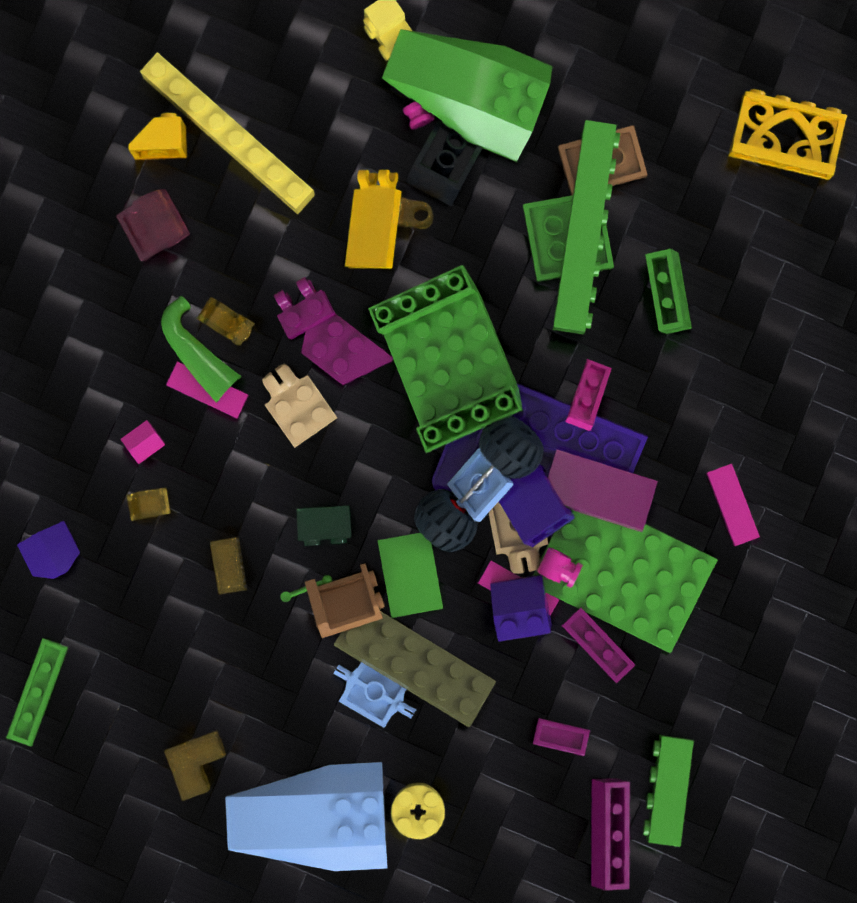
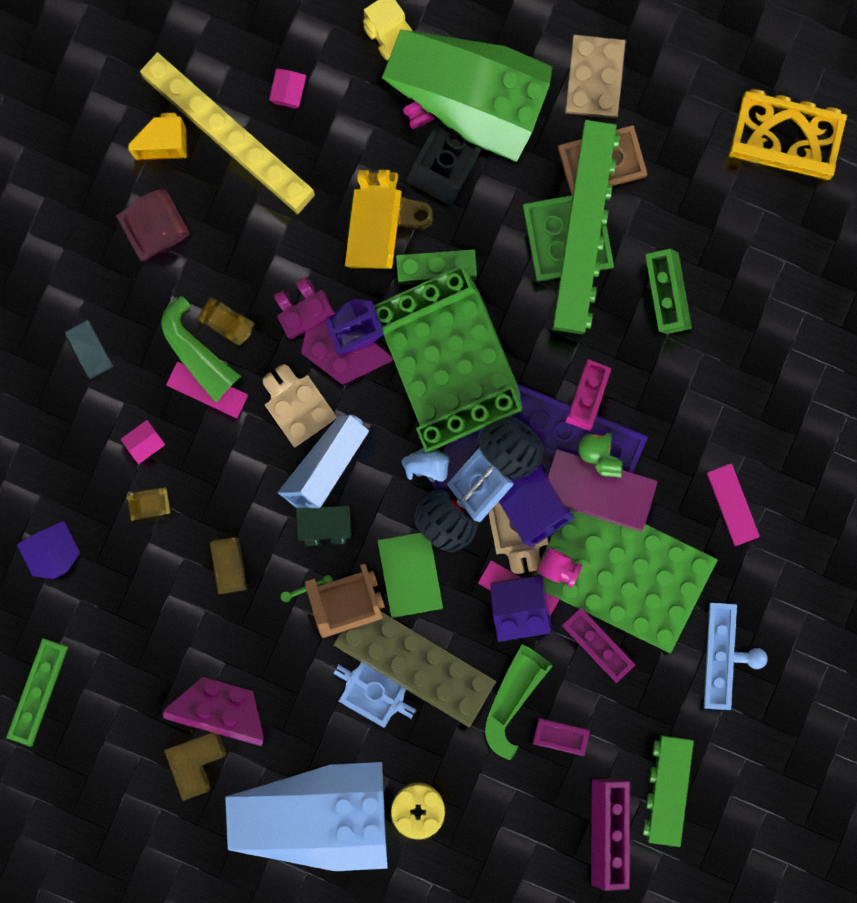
(89, 349): none -> clear light blue tile
(218, 709): none -> magenta wing
(287, 88): none -> dark pink piece
(324, 463): none -> light blue slope
(354, 326): none -> dark purple slope
(423, 267): none -> bright green brick
(431, 464): none -> light blue hair
(520, 680): none -> bright green animal
(595, 76): none -> tan plate
(597, 450): none -> bright green piece
(721, 656): none -> light blue plate

